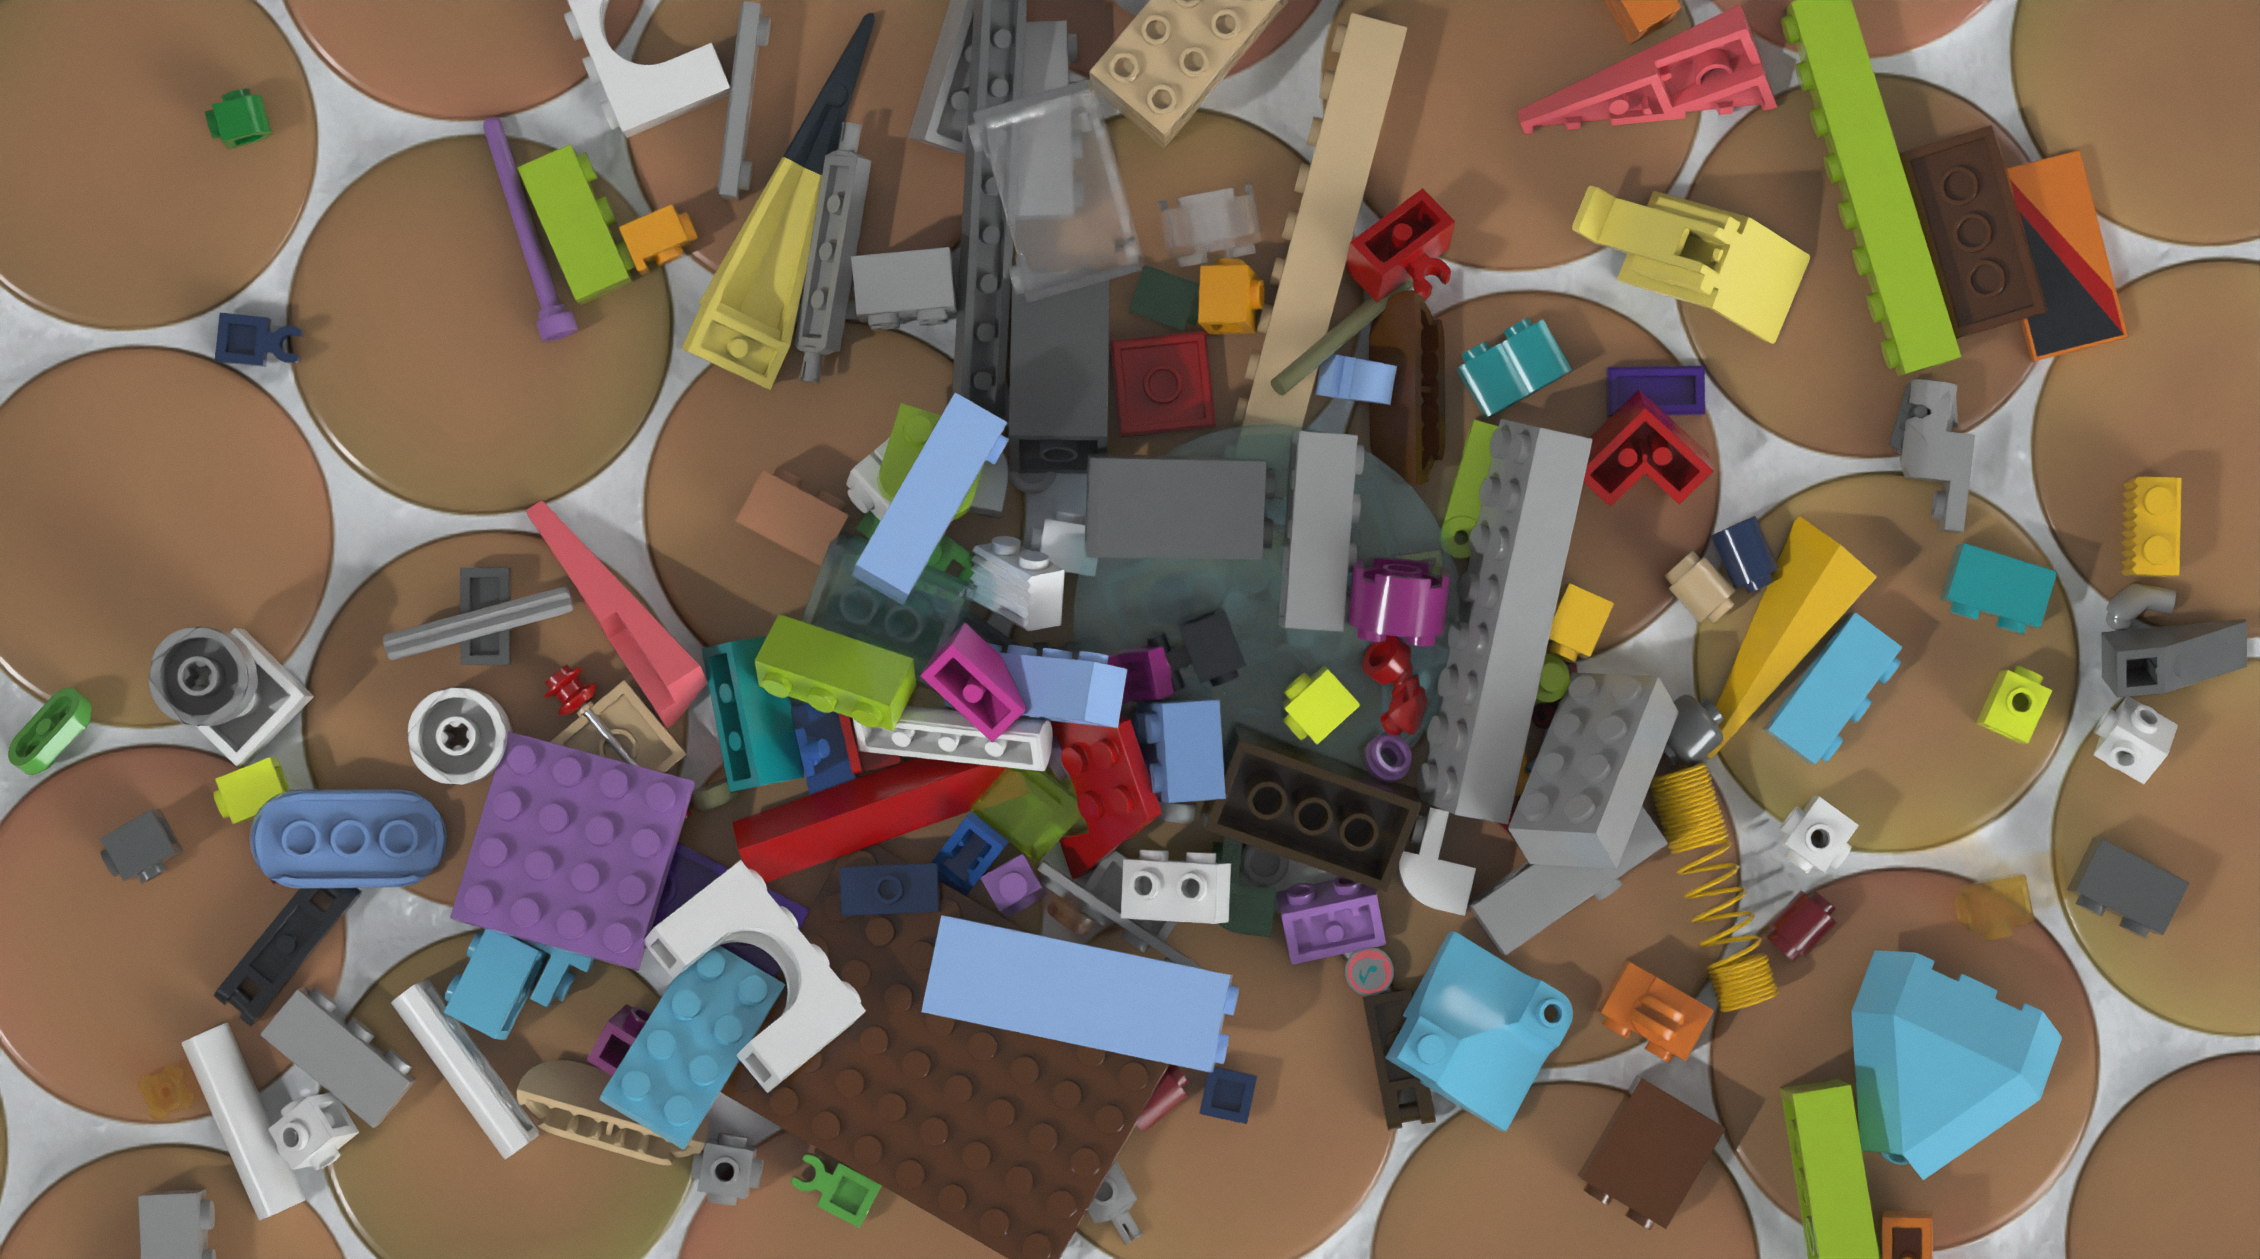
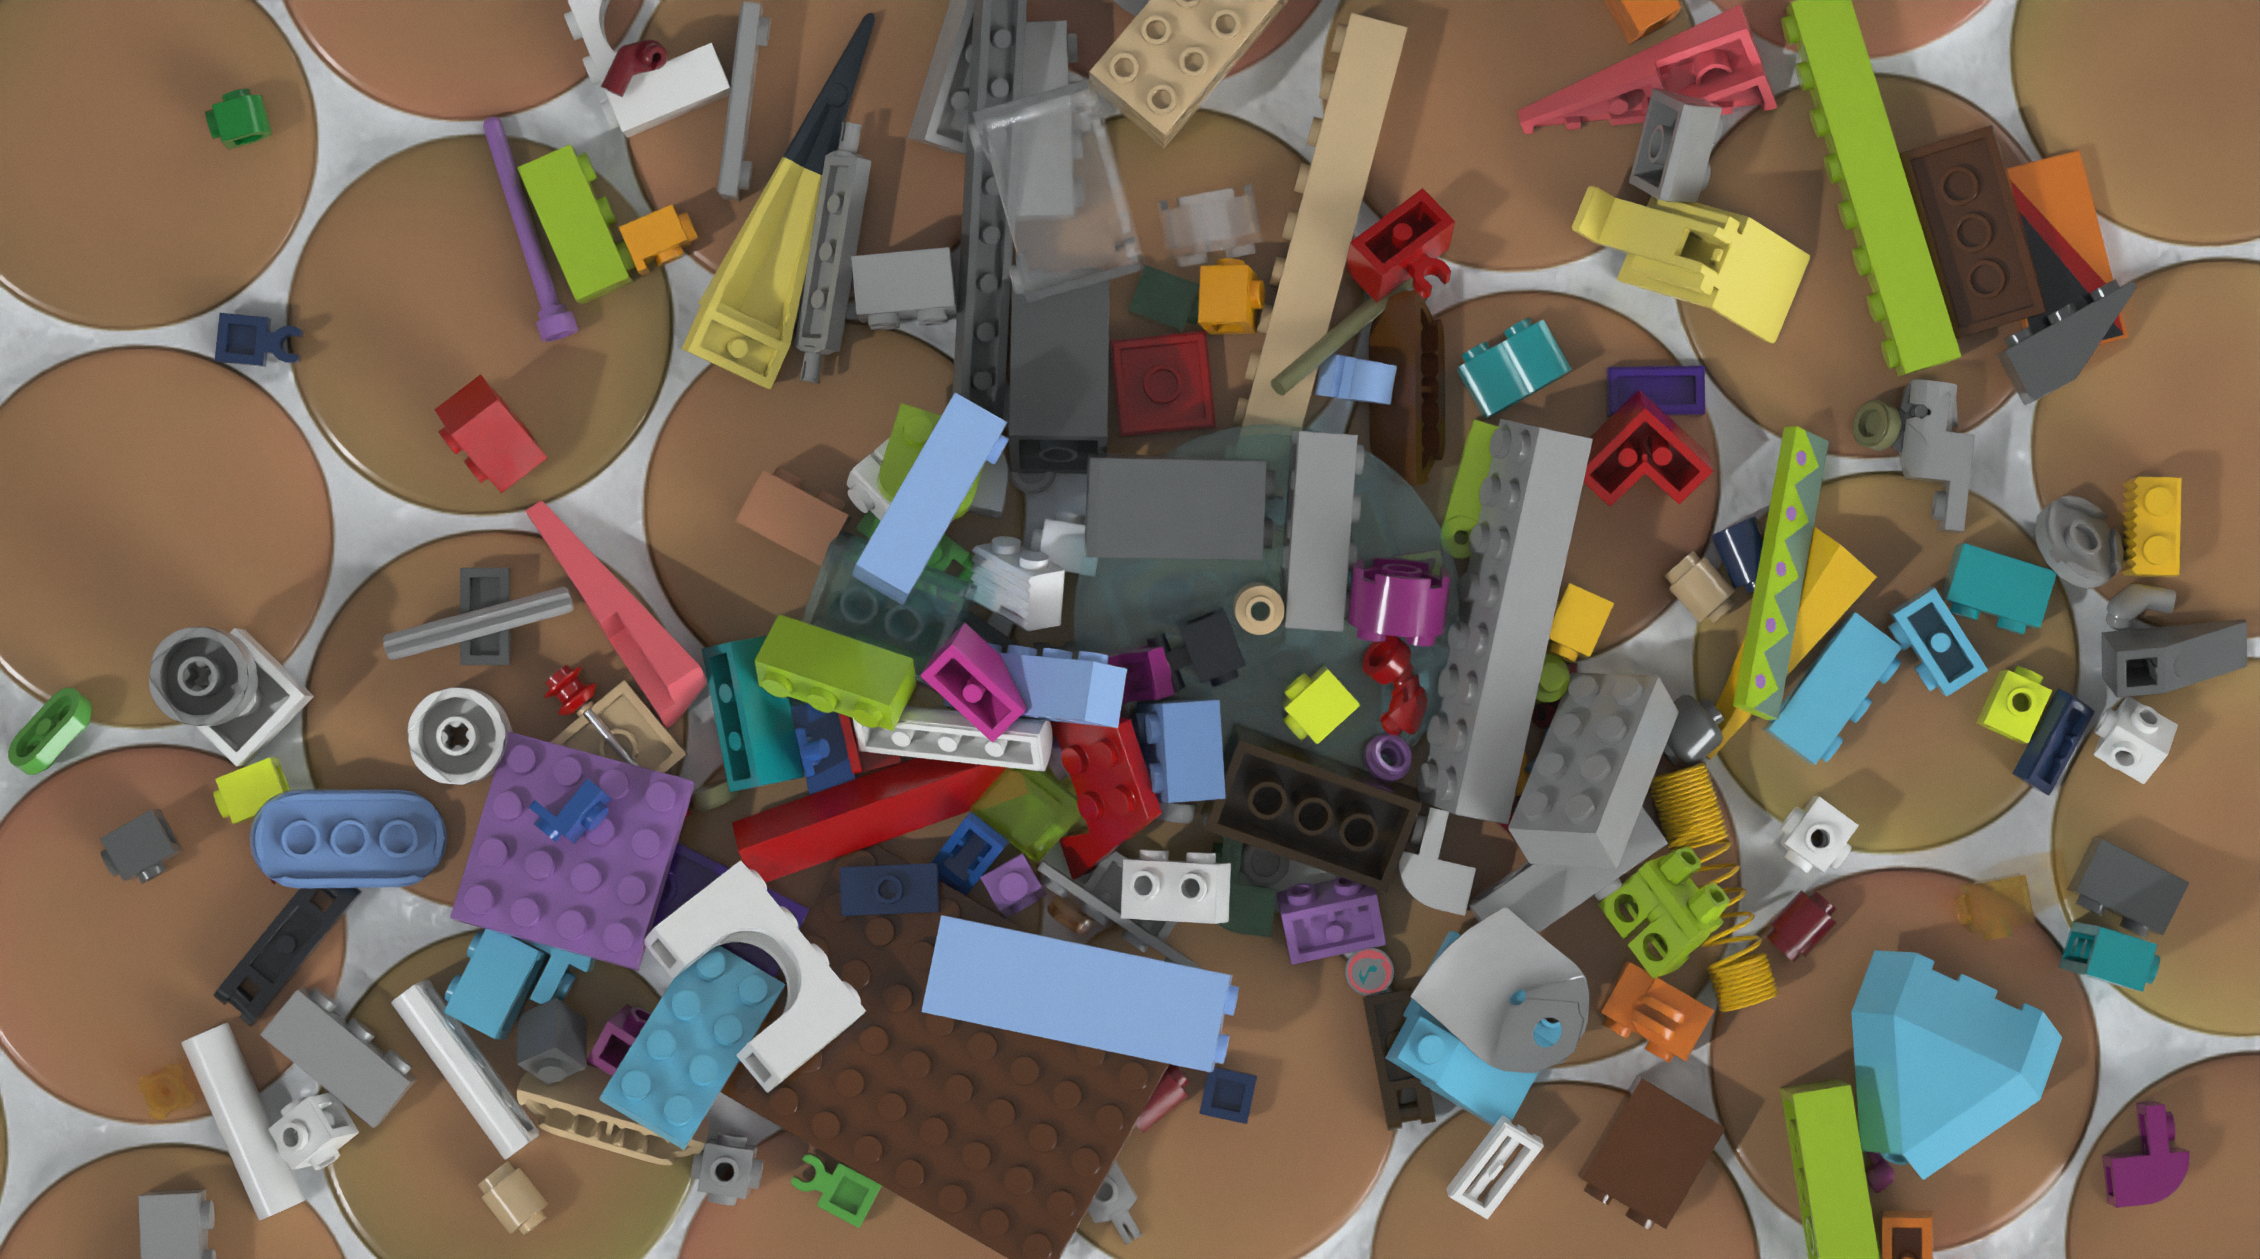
(490, 434): none -> red brick
(513, 1199): none -> tan brick
(551, 1041): none -> dark grey brick
(582, 812): none -> blue bracket
(633, 60): none -> dark red arm
(1254, 593): none -> tan brick
(1479, 973): none -> light grey piece
(1502, 1129): none -> white tile
(1666, 910): none -> lime hips
(1676, 146): none -> light grey slope
(1781, 573): none -> lime tile
(1876, 425): none -> olive tile
(1880, 1173): none -> magenta hand
(1938, 642): none -> medium azure brick
(2053, 742): none -> dark blue plate
(2059, 352): none -> dark grey slope
(2078, 542): none -> light grey tile
(2110, 956): none -> teal brick
(2149, 1173): none -> magenta brick

